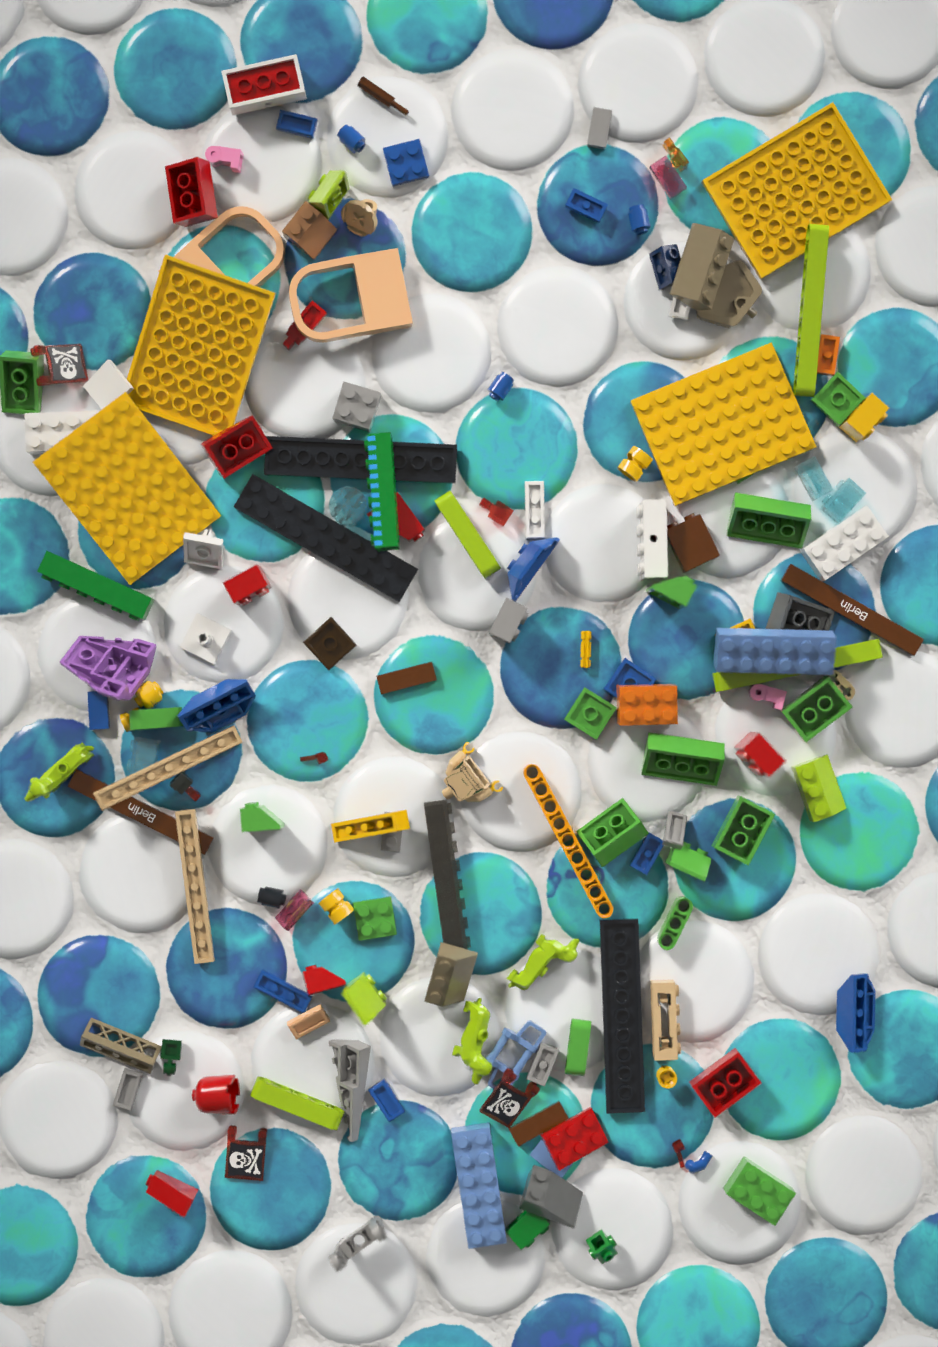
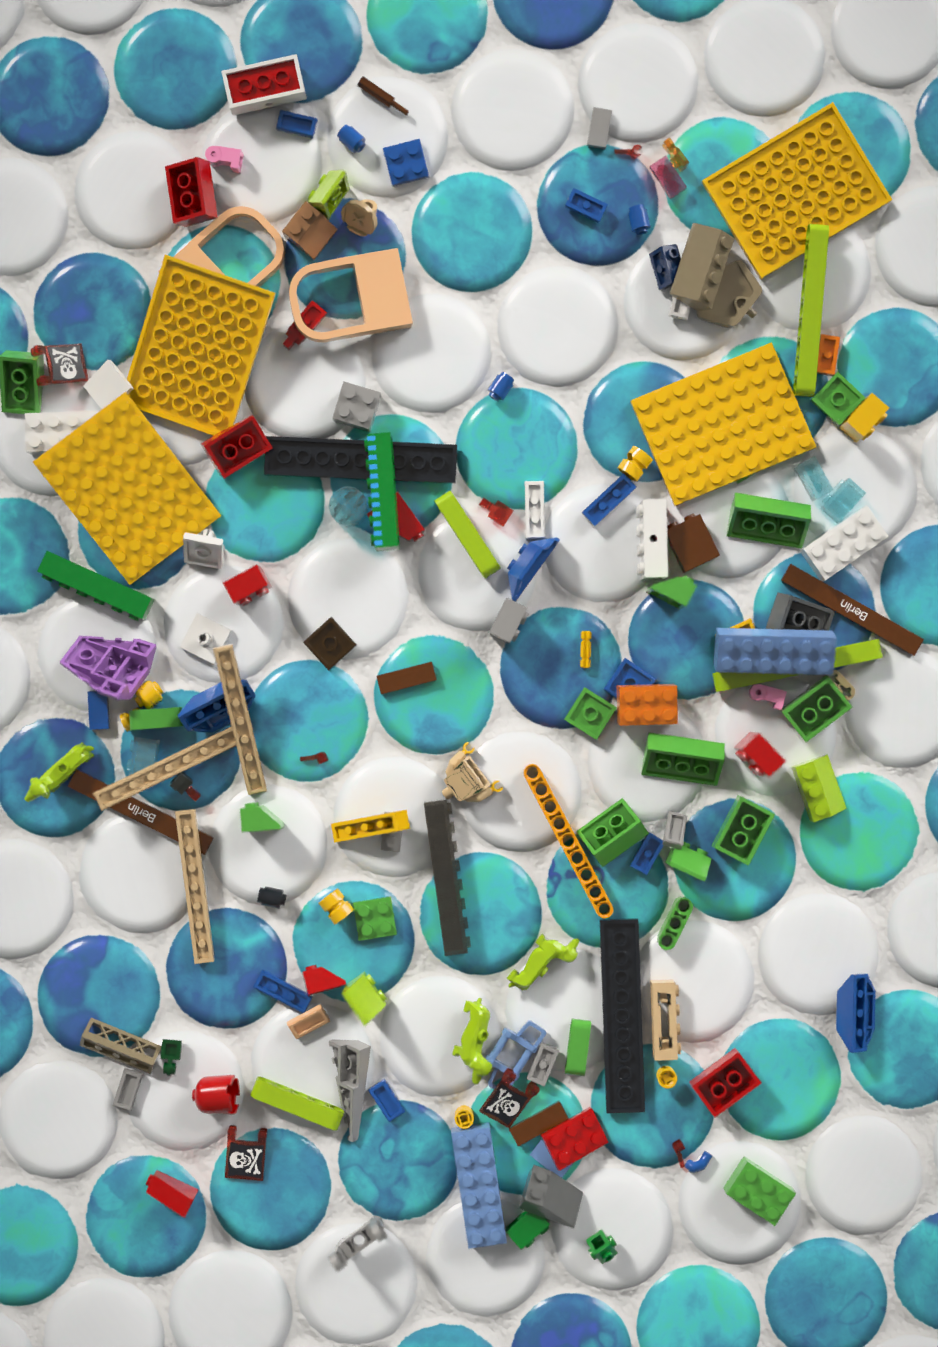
(240, 719): none -> tan tile
(294, 910): clear pink plate -> none
(325, 538): black plate -> none
(450, 975): dark tan slope -> none
(464, 1113): none -> yellow wheel
(609, 499): none -> blue plate
(629, 151): none -> clear red hand

